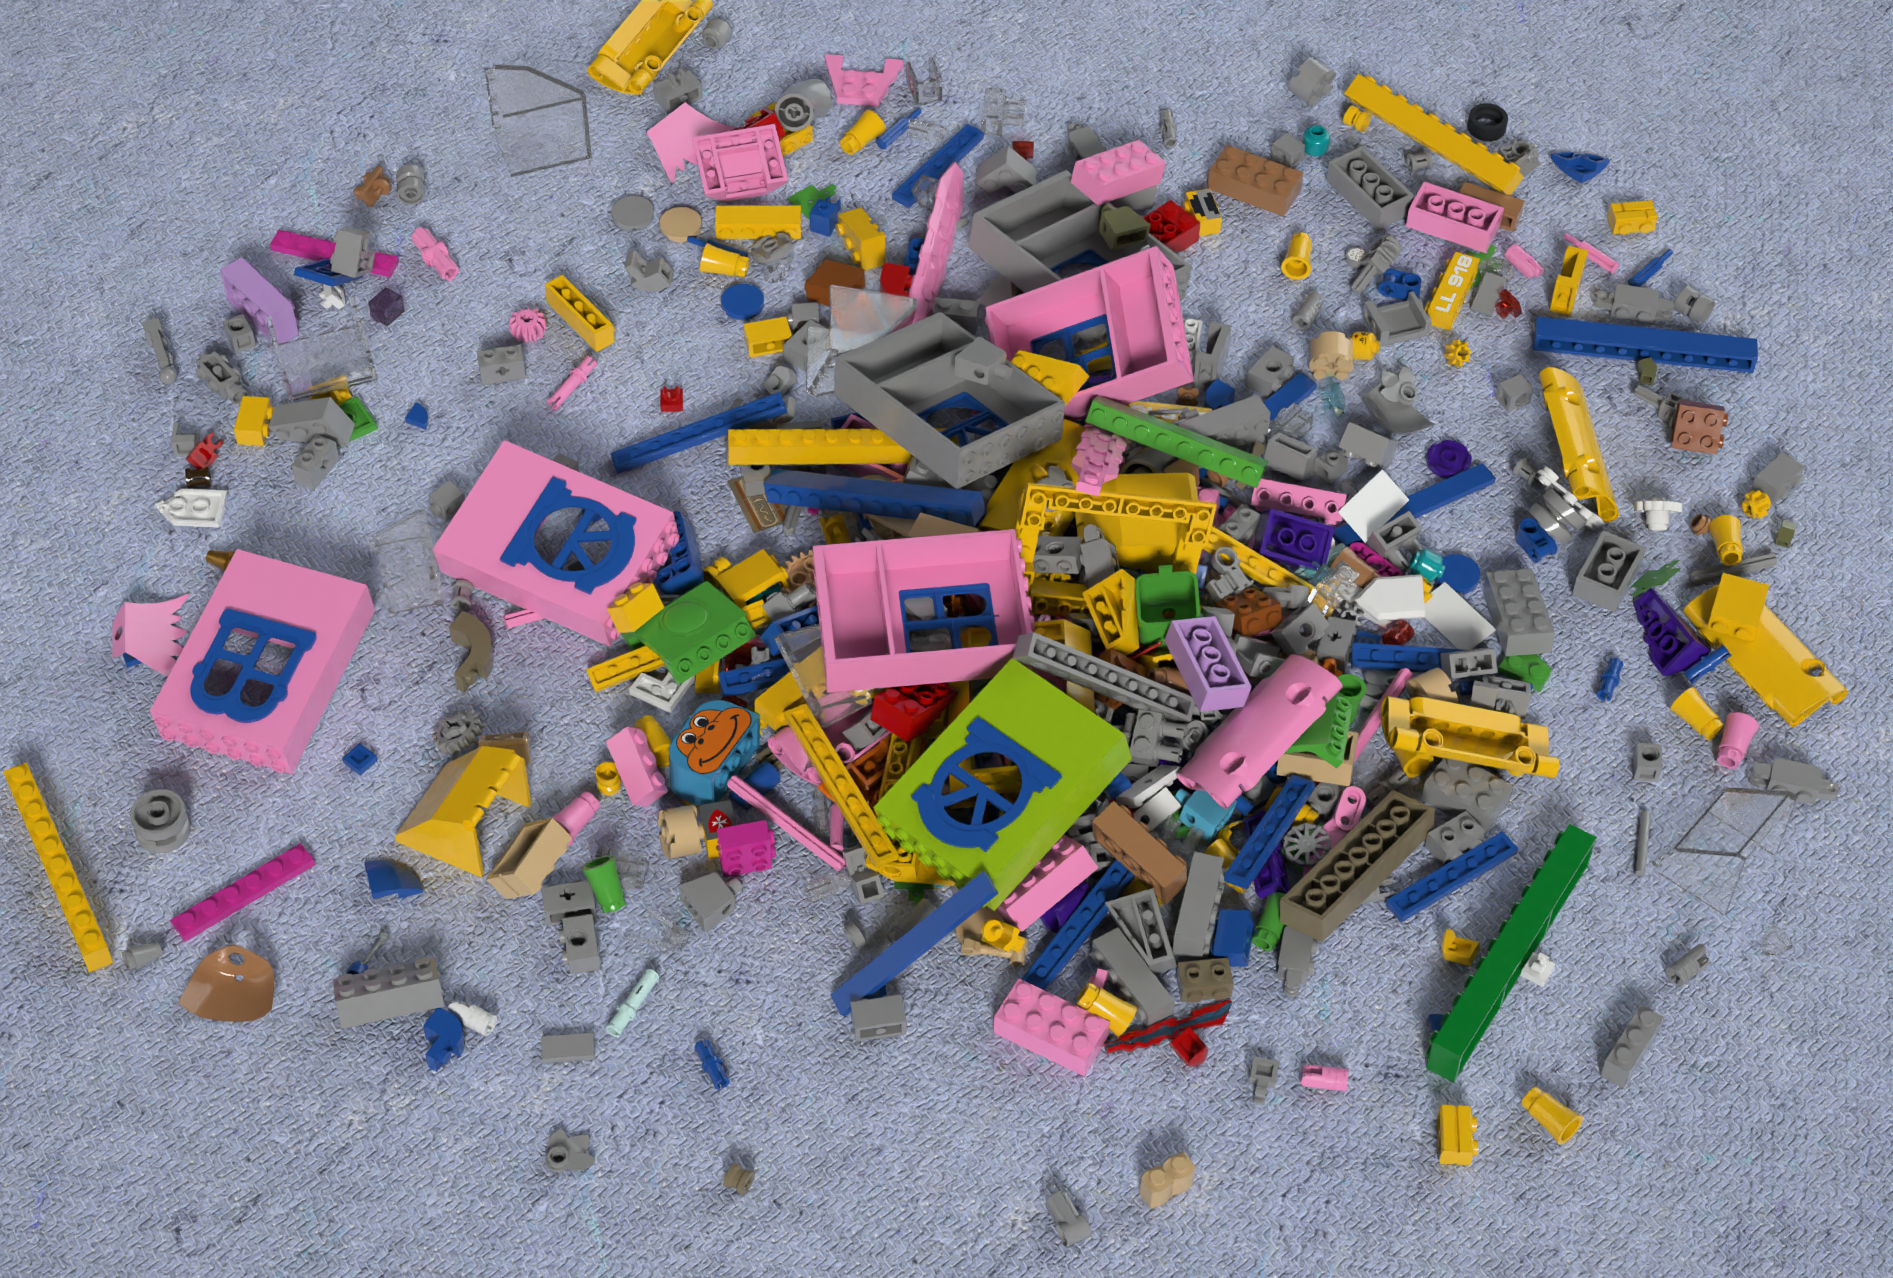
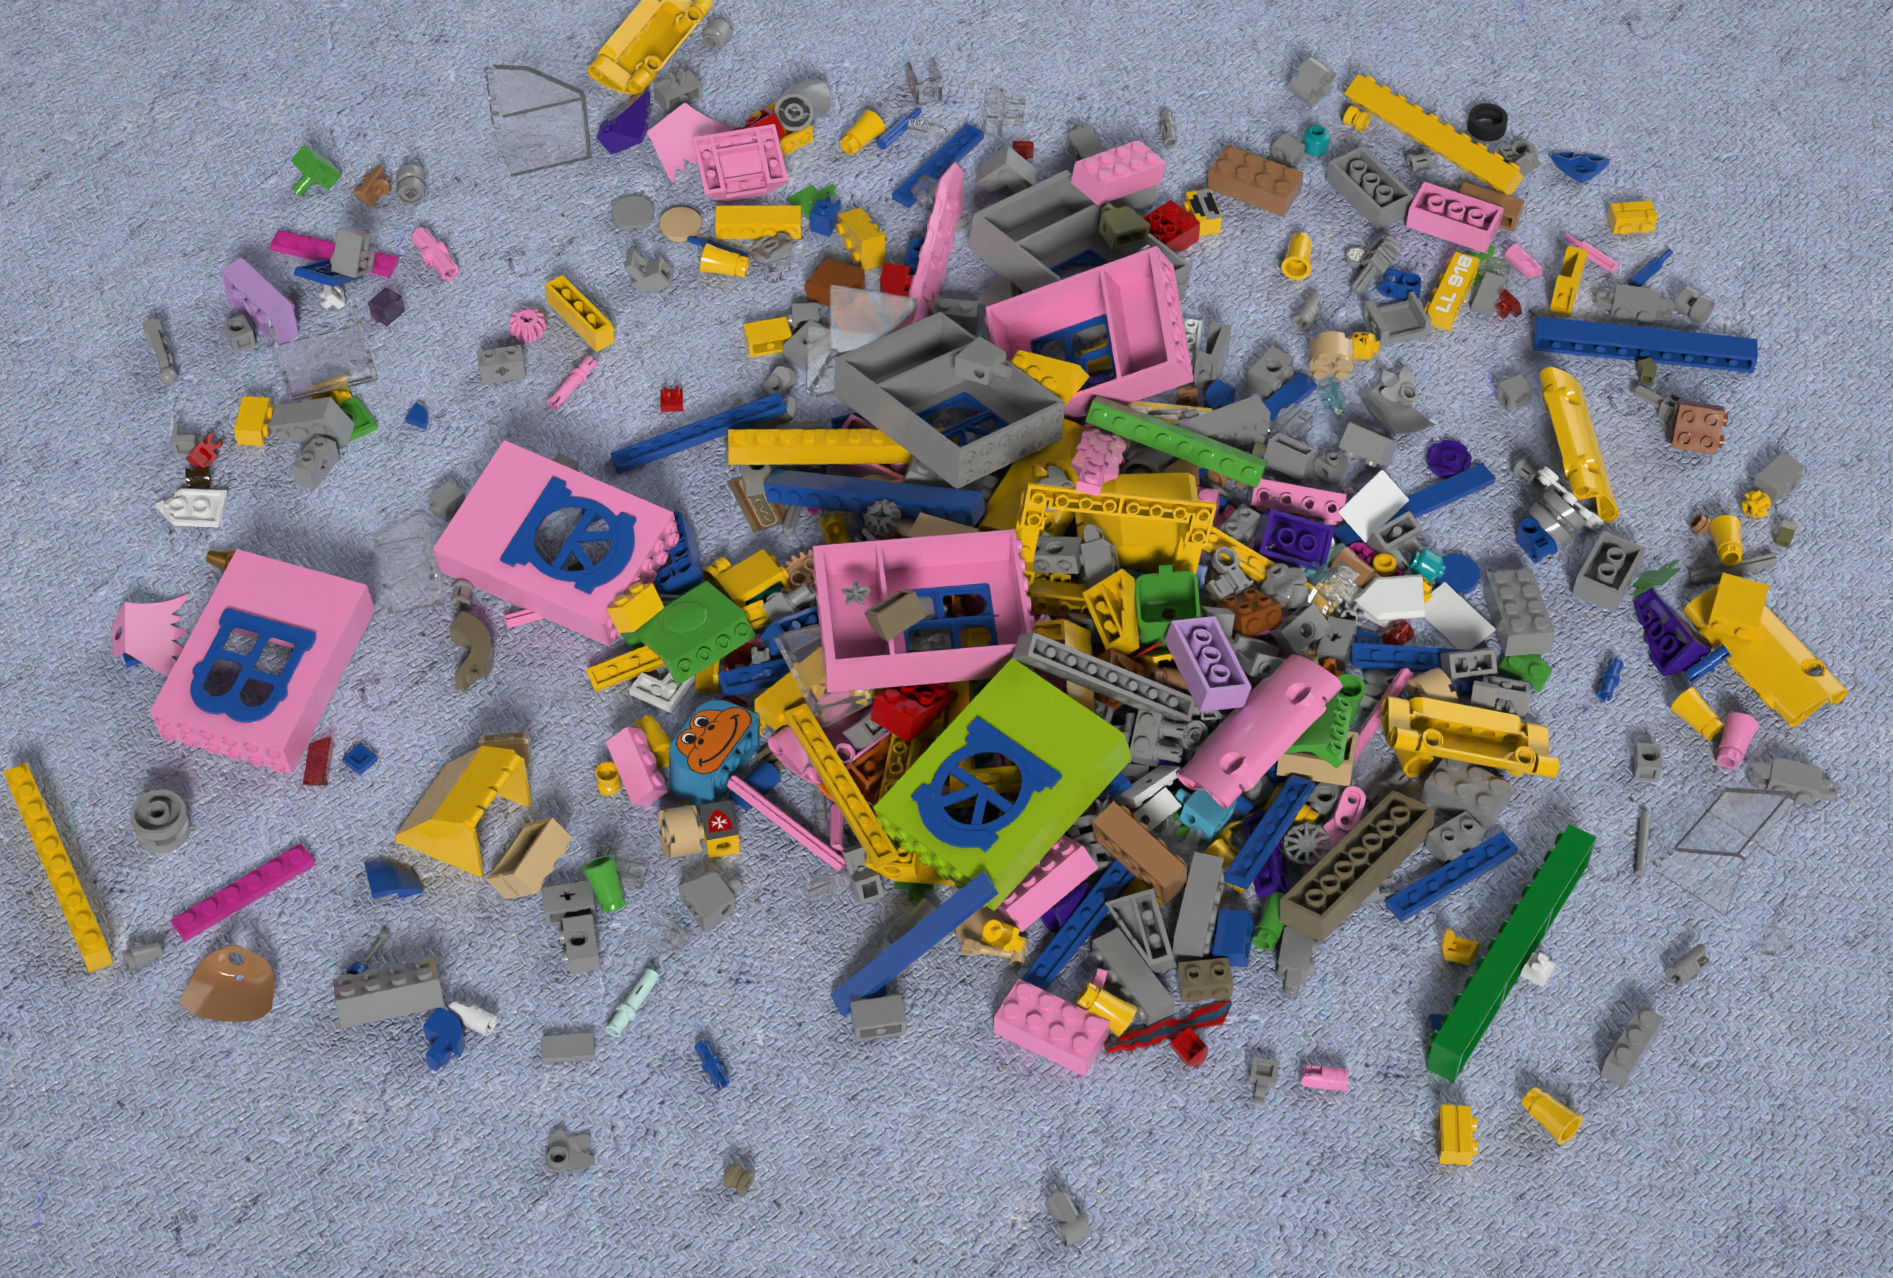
(220, 377): light grey brick -> none
(314, 170): none -> bright green brick
(318, 762): none -> clear red slope
(457, 731): light grey gear -> none
(577, 814): bright pink plant -> none
(626, 125): none -> dark purple wedge
(742, 301): blue tile -> none
(745, 848): dark pink brick -> none
(854, 935): light grey tile -> none
(856, 593): none -> light grey plant
(859, 86): bright pink wing -> none
(887, 524): none -> light grey gear
(895, 614): none -> dark tan brick
(1167, 1180): tan brick -> none
(1283, 582): none -> light grey plate
(1384, 564): none -> yellow tile
(1457, 353): yellow gear -> none
(1658, 512): white plant -> none

